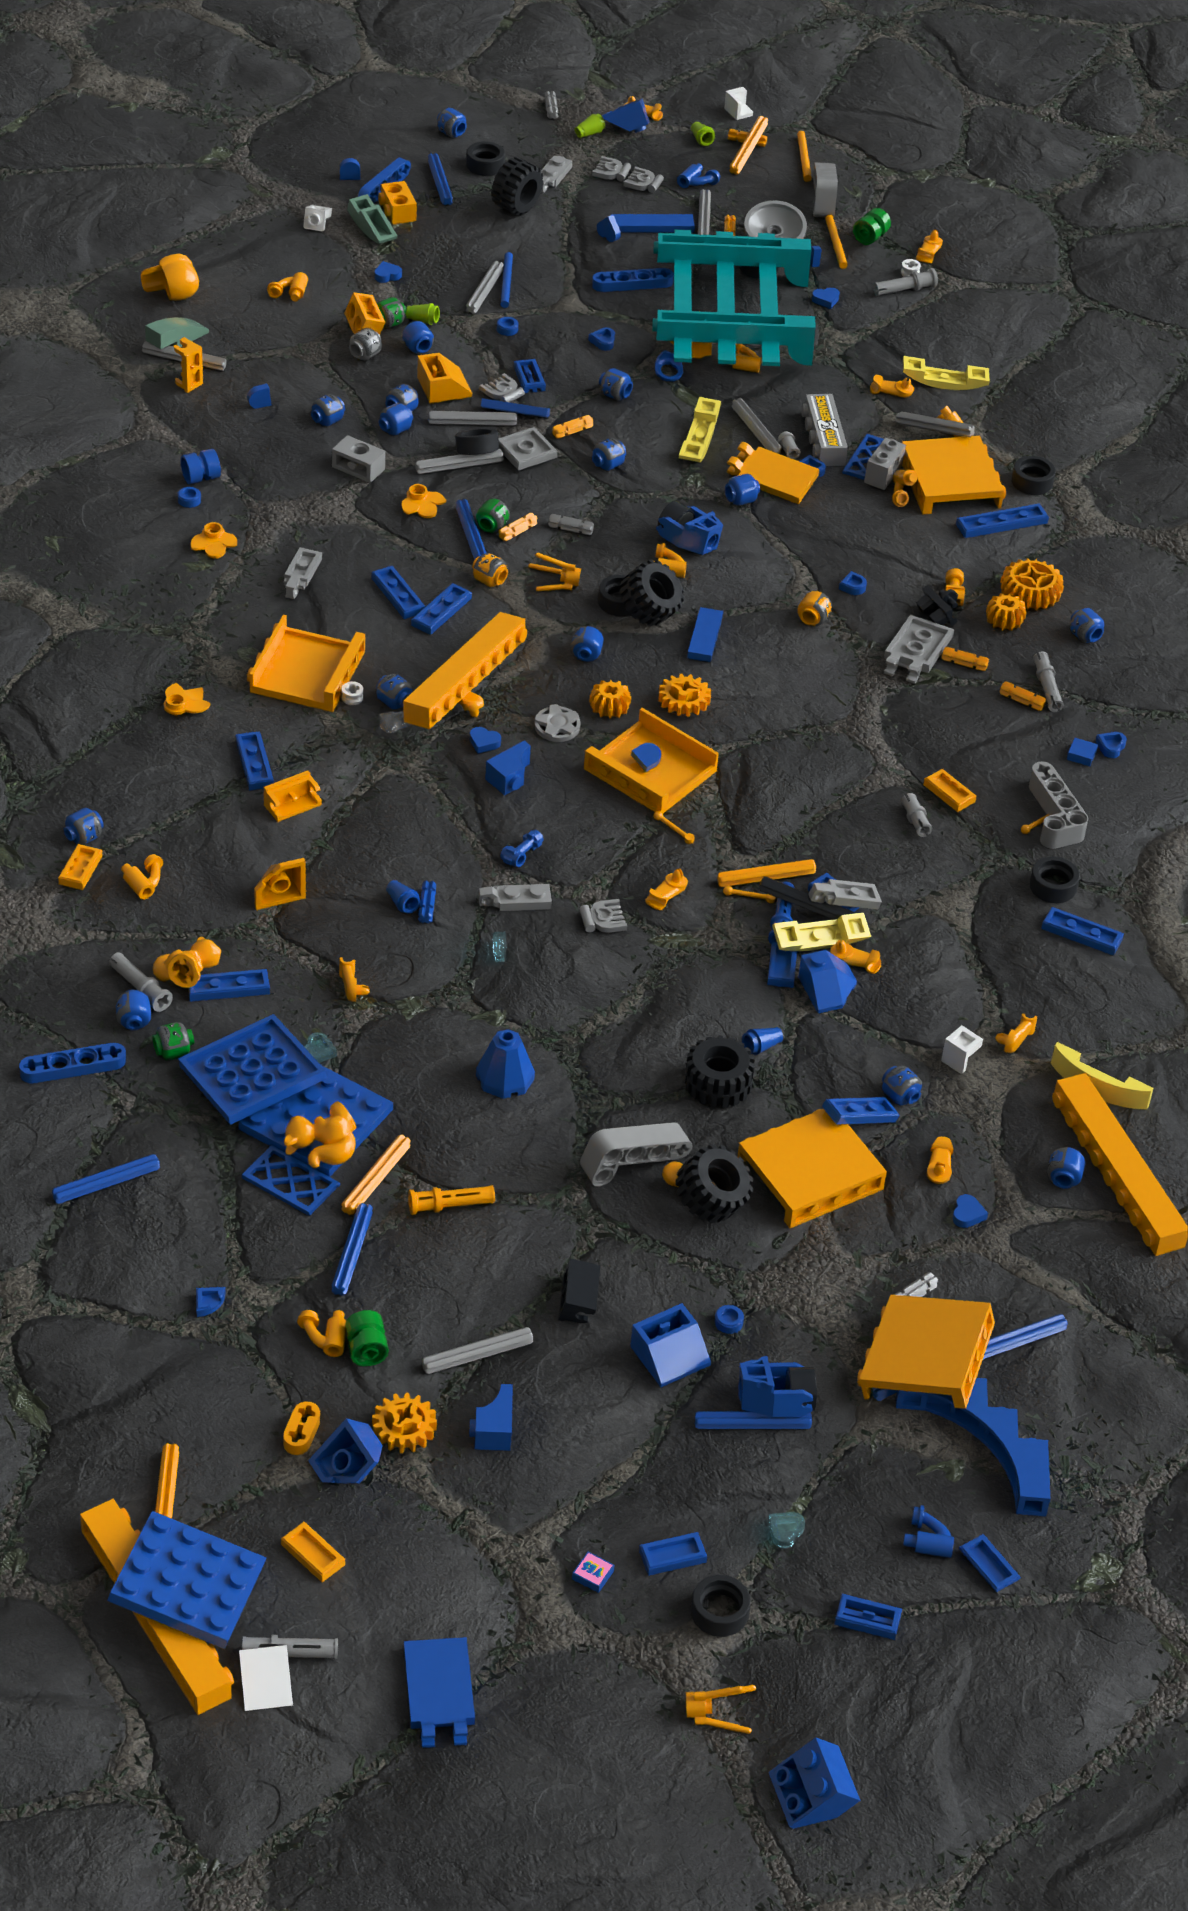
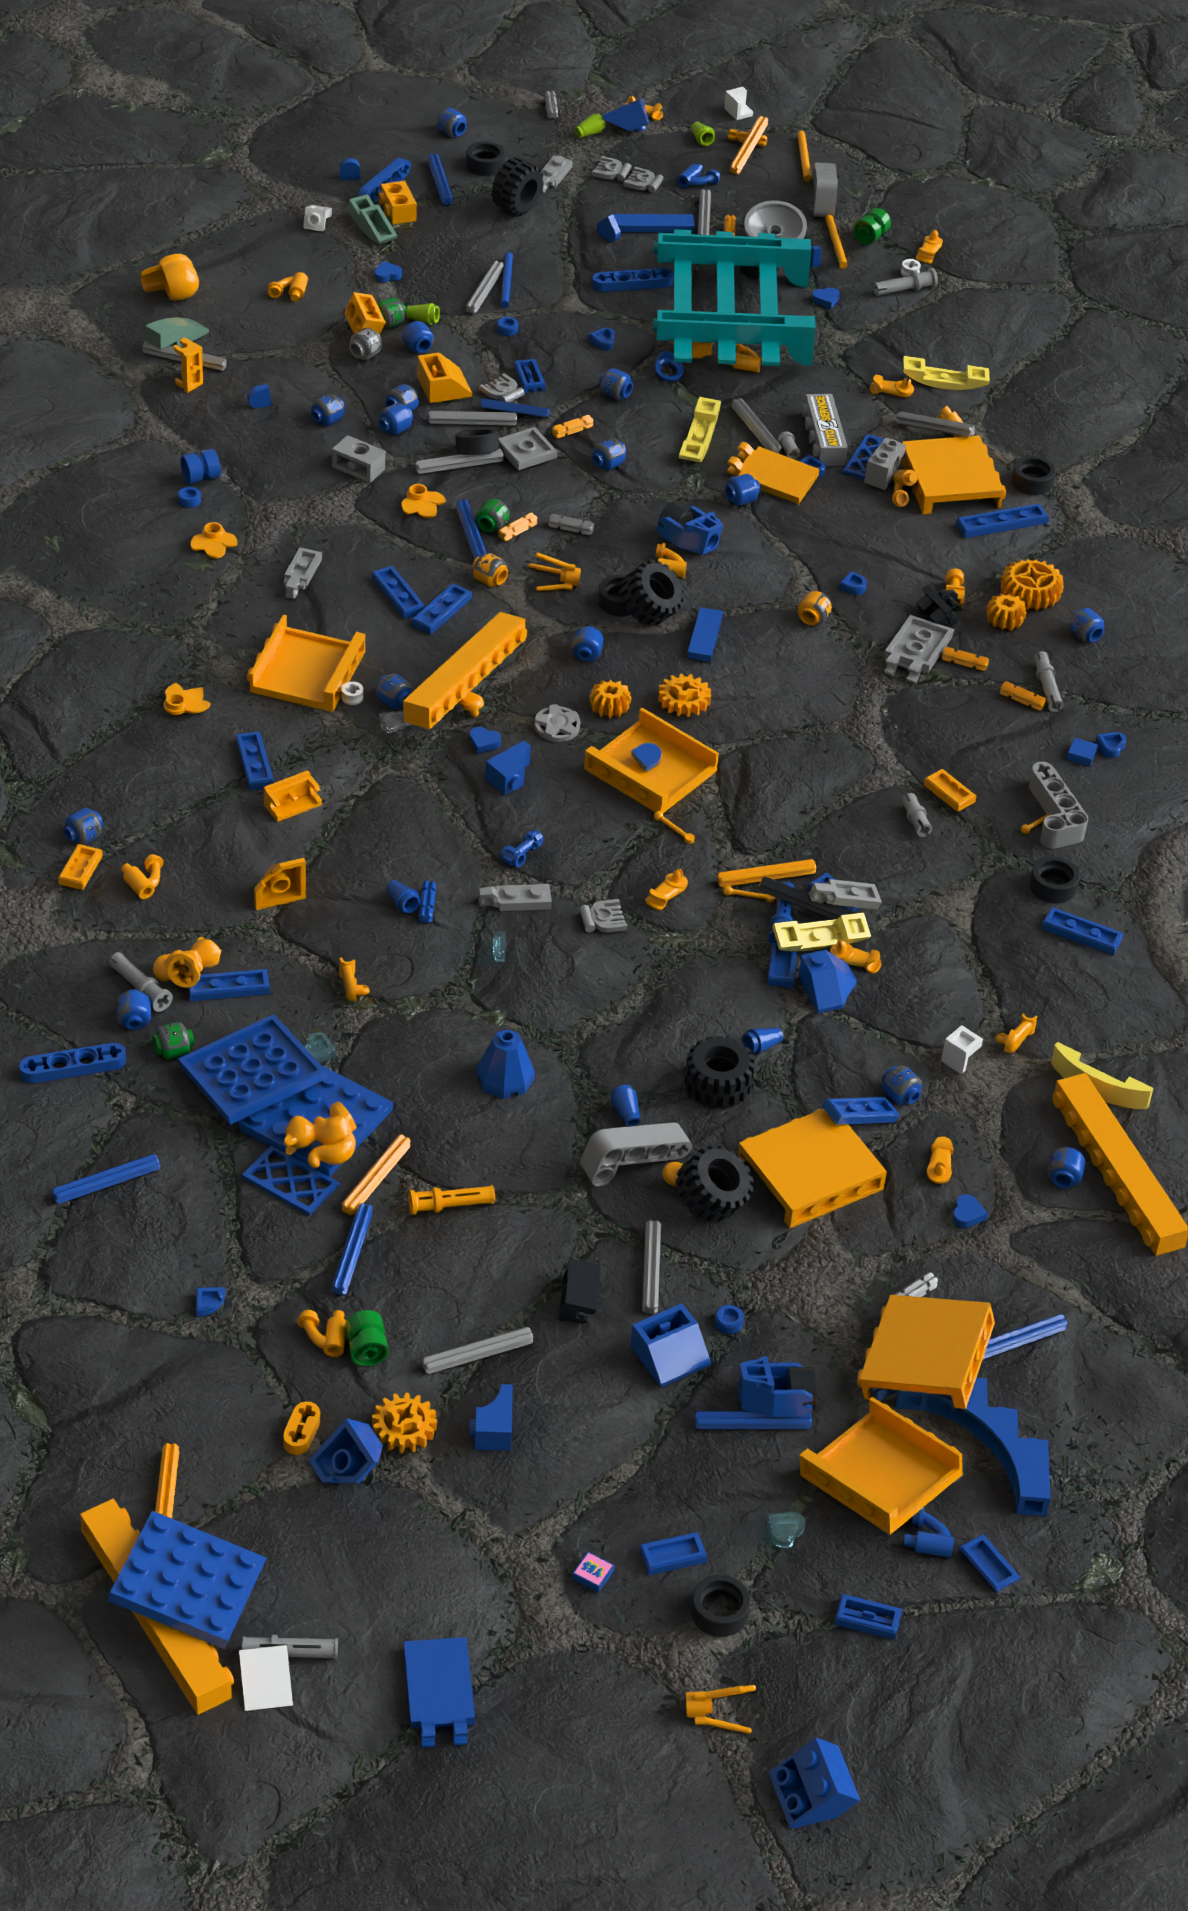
(313, 1551): light orange tile -> none
(626, 1104): none -> blue cone
(651, 1267): none -> light grey axle
(883, 1467): none -> light orange panel

